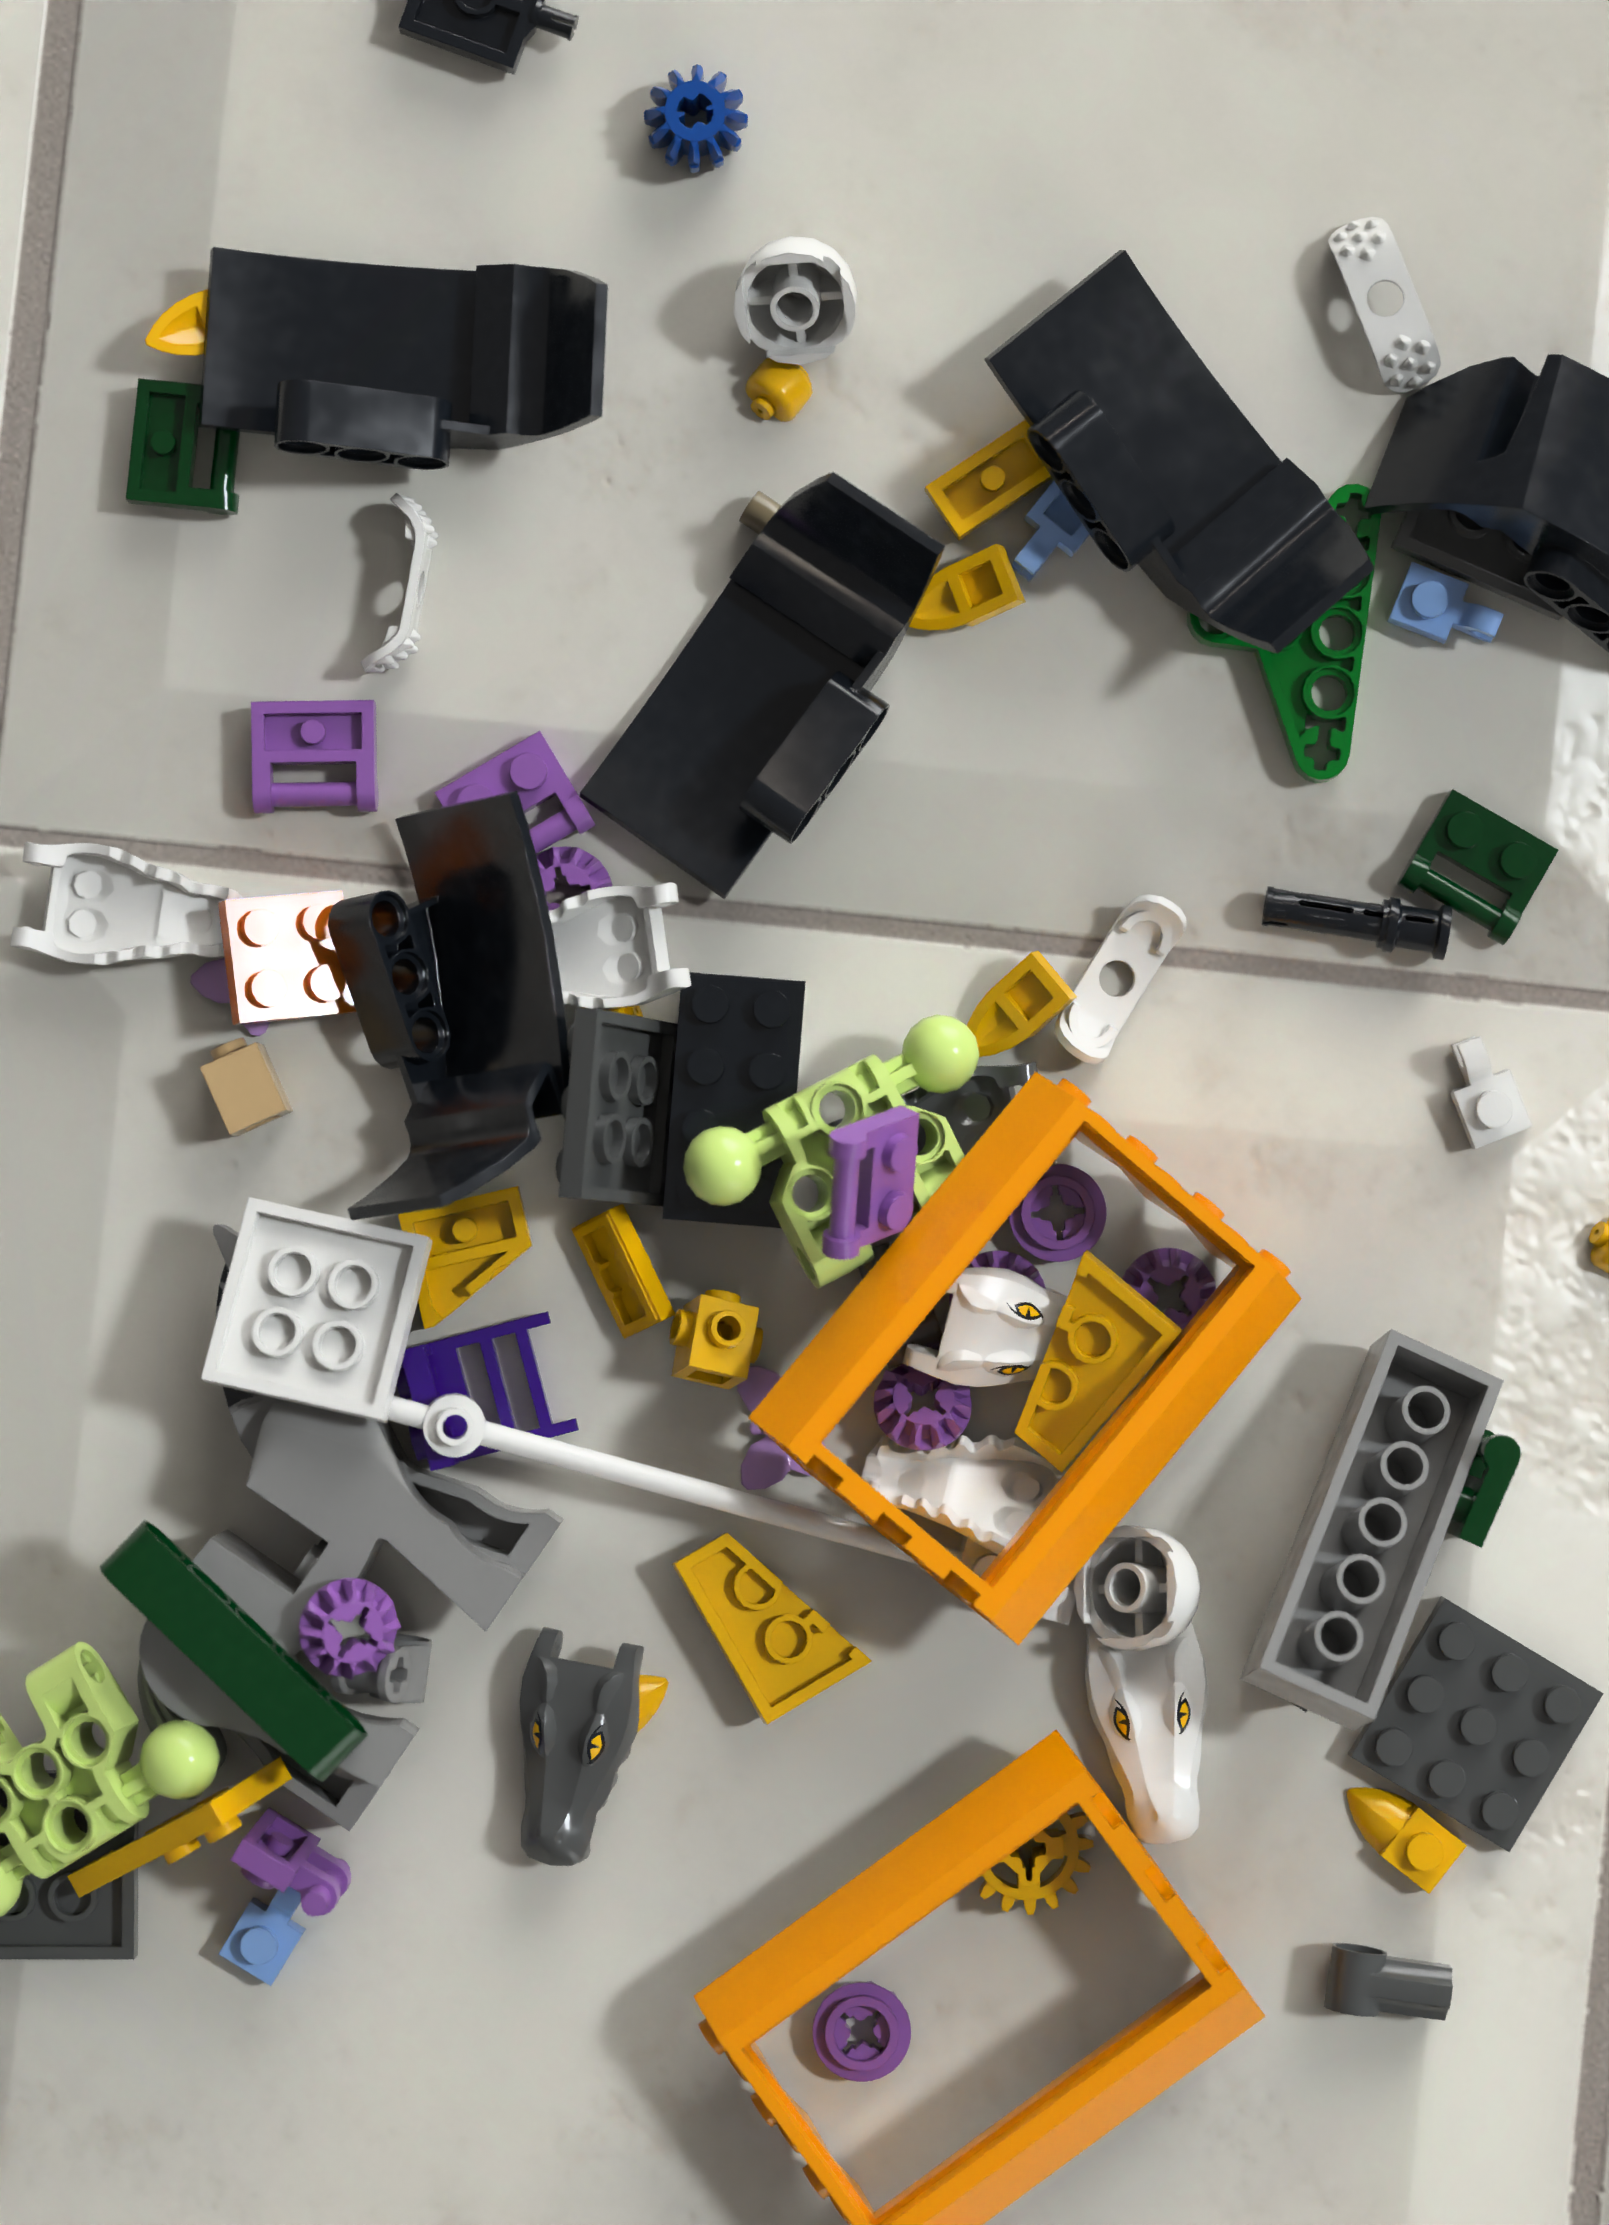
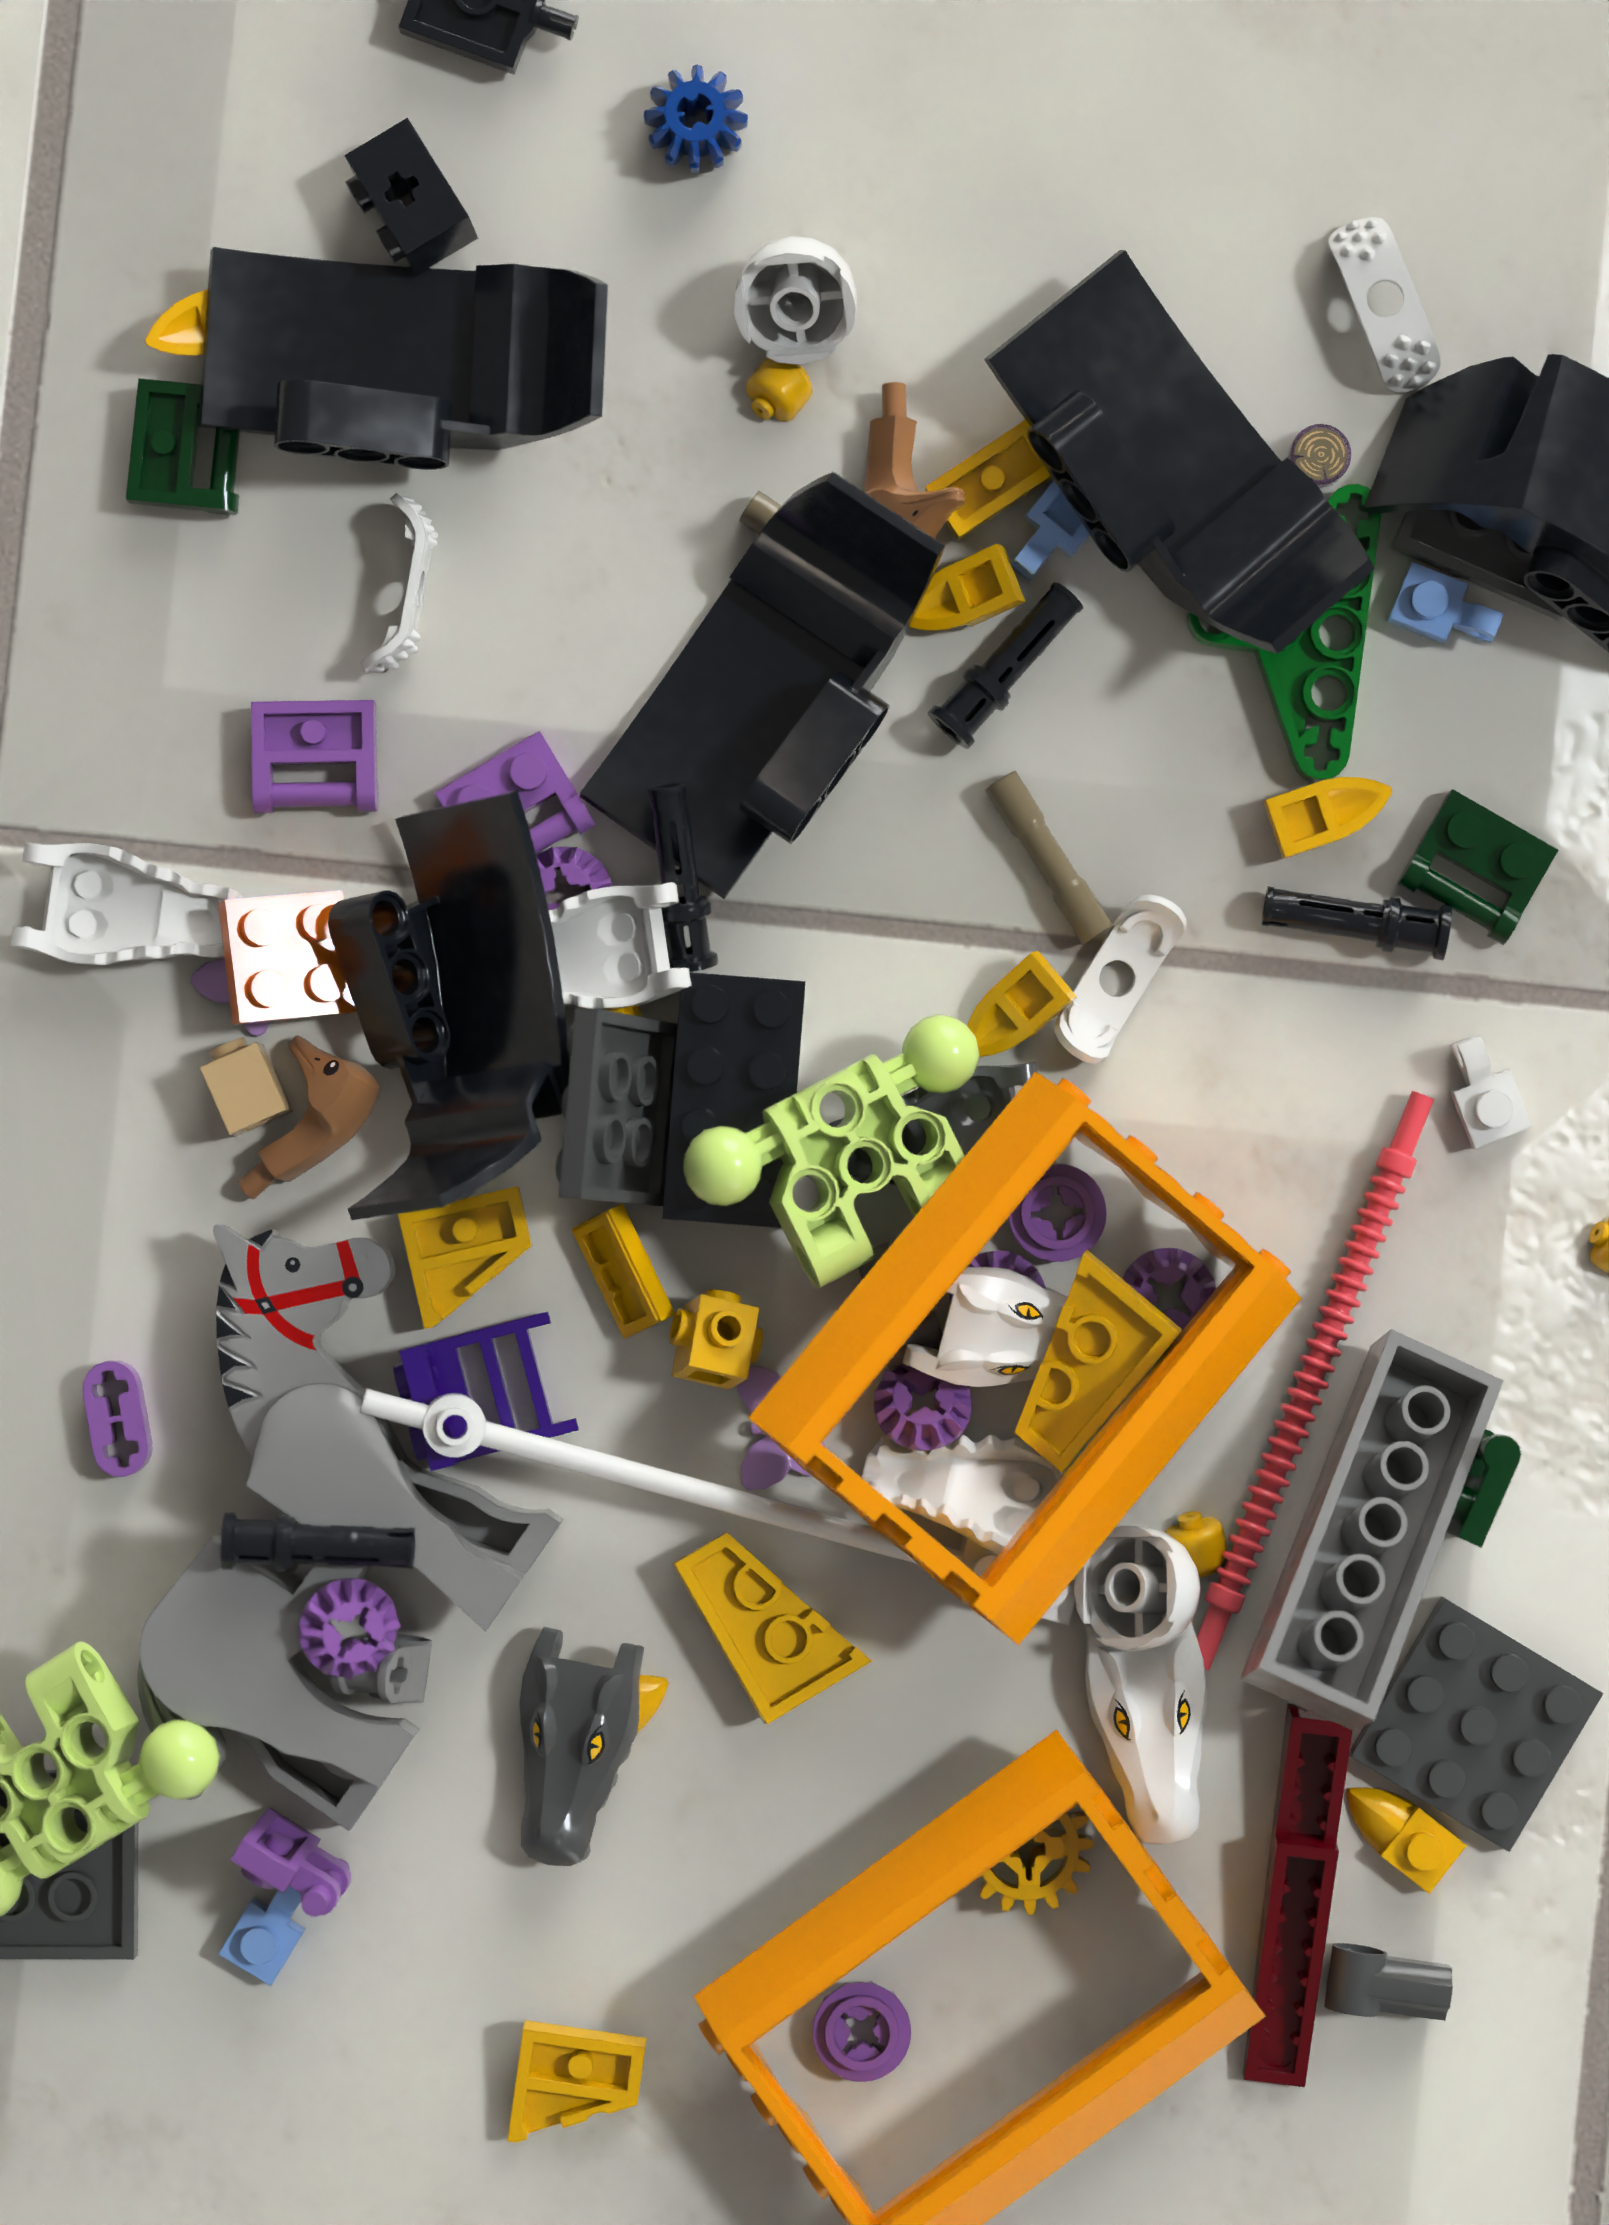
(102, 1420): none -> medium lavender beam
(178, 1835): yellow wing -> none
(233, 1651): dark green beam -> none
(288, 1543): none -> black pin
(317, 1309): white plate -> none
(339, 1104): none -> medium nougat animal
(401, 165): none -> black brick
(572, 2075): none -> yellow wing
(668, 805): none -> black pin
(871, 1180): medium lavender plate -> none
(890, 469): none -> medium nougat animal
(987, 685): none -> black pin
(1029, 826): none -> dark tan piece
(1202, 1539): none -> yellow piece
(1297, 1896): none -> dark red slope
(1321, 454): none -> tile
(1324, 812): none -> yellow plate
(1395, 1164): none -> coral hose

